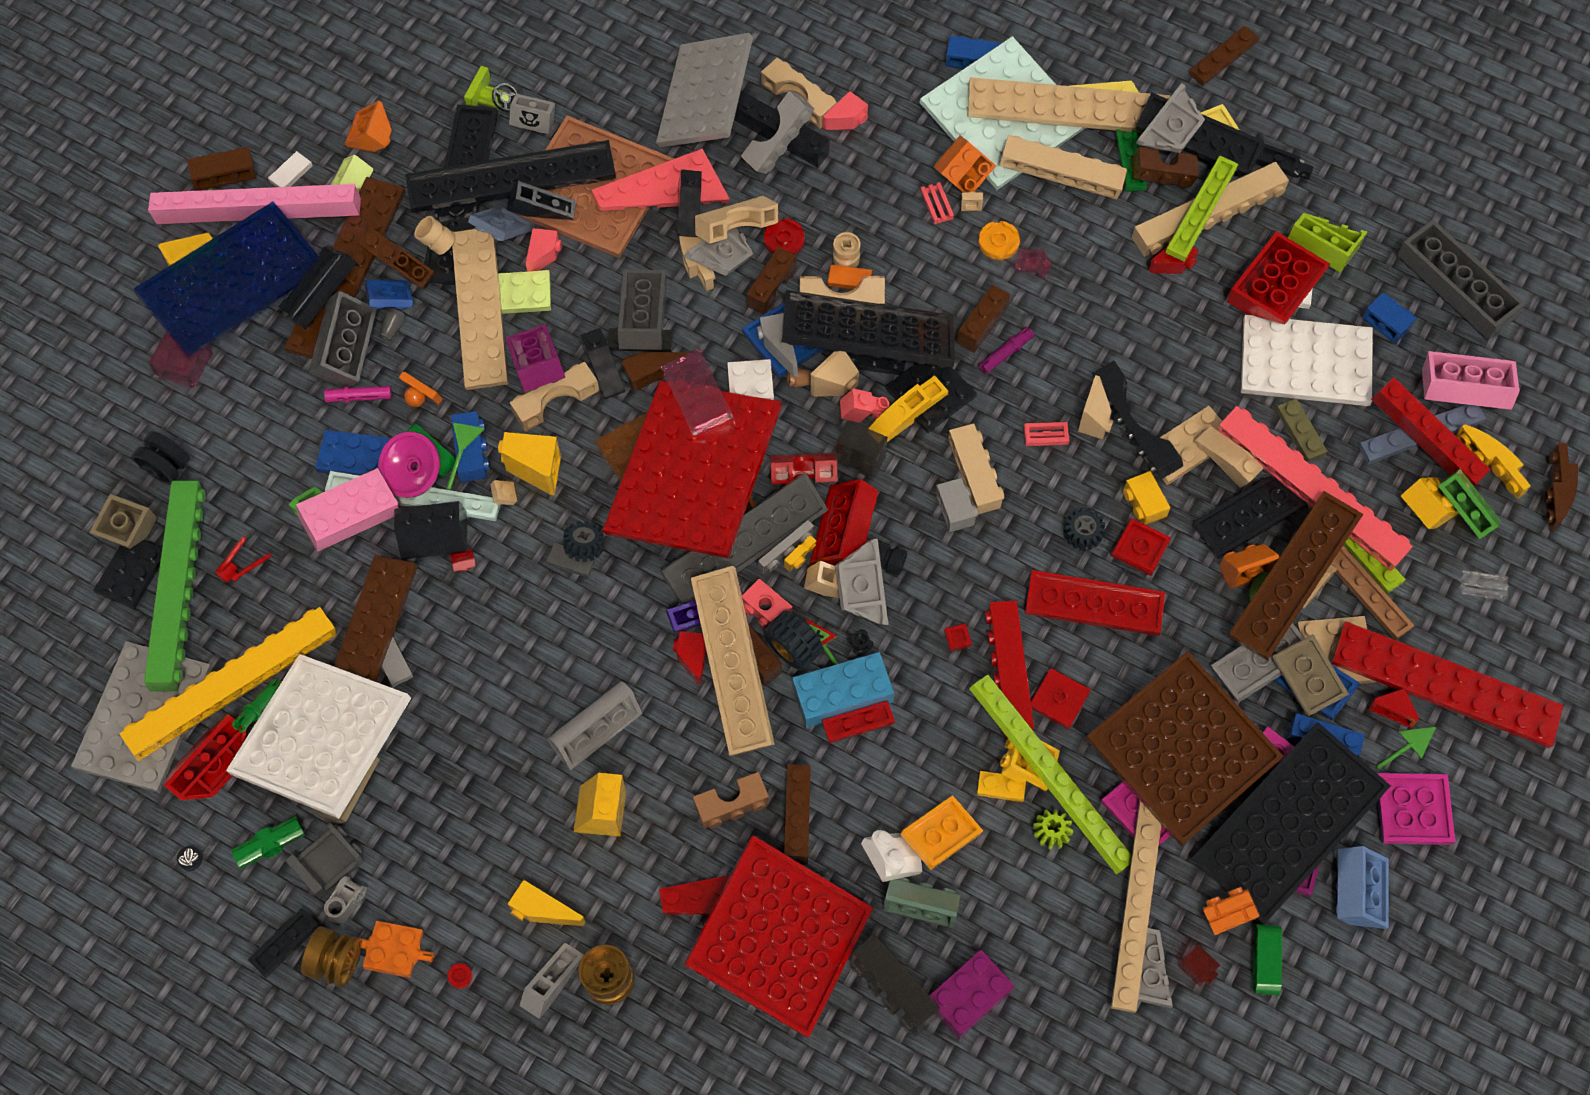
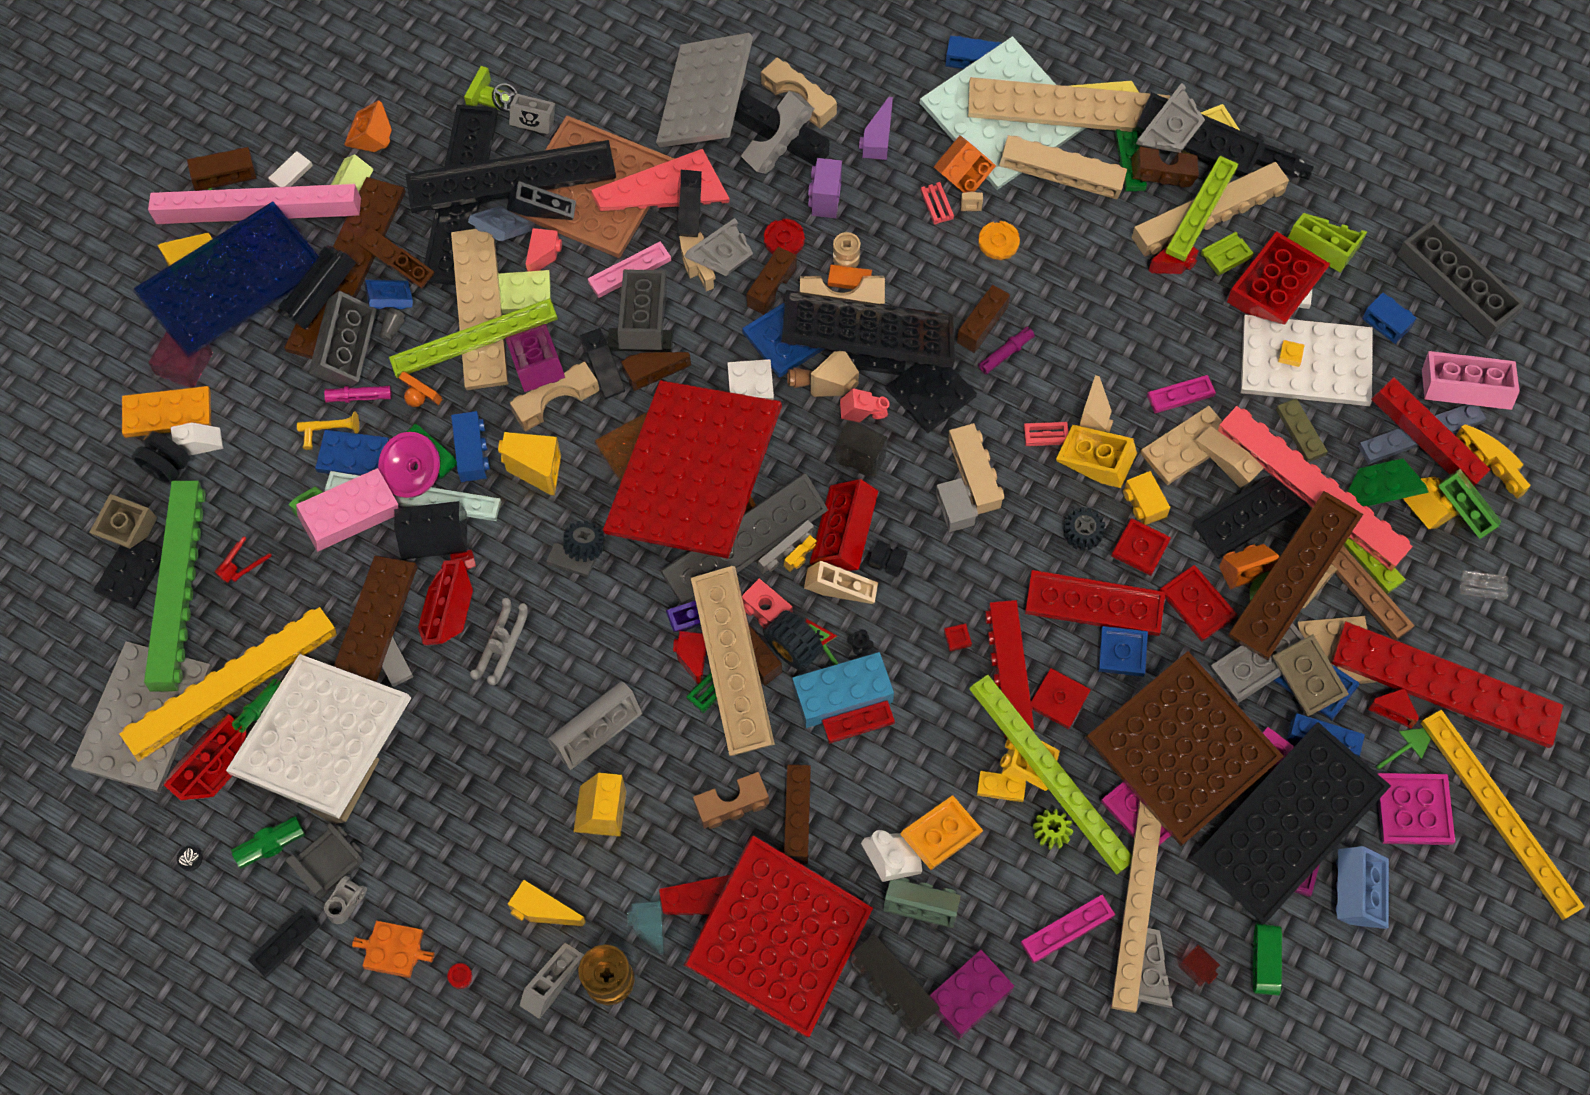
(164, 410): none -> light orange plate
(197, 438): none -> white slope
(310, 426): none -> yellow piece
(331, 957): pearl gold wheel -> none
(434, 235): tan wheel -> none
(446, 604): none -> red wedge
(465, 435): bright green piece -> none
(473, 338): none -> lime tile
(501, 643): none -> light grey piece
(503, 492): tan plate -> none
(612, 277): none -> bright pink plate
(648, 924): none -> clear light blue slope
(696, 392): clear pink plate -> none
(697, 702): none -> green tile
(754, 212): tan arch -> none
(771, 333): light grey slope -> none
(817, 466): red arch -> none
(825, 187): none -> medium lavender brick
(846, 113): coral slope -> none
(862, 584): light grey wing -> none
(877, 133): none -> medium lavender slope
(908, 407): yellow slope -> none
(1033, 262): clear pink bracket -> none
(1067, 929): none -> dark pink plate
(1098, 455): none -> yellow slope
(1123, 651): none -> blue plate
(1159, 452): black arch -> none
(1181, 394): none -> dark pink tile
(1198, 603): none -> red tile
(1223, 55): reddish brown plate -> none
(1227, 253): none -> lime plate
(1230, 911): orange brick -> none
(1291, 353): none -> yellow plate
(1386, 483): none -> green wing
(1502, 815): none -> yellow plate
(1563, 487): reddish brown slope -> none

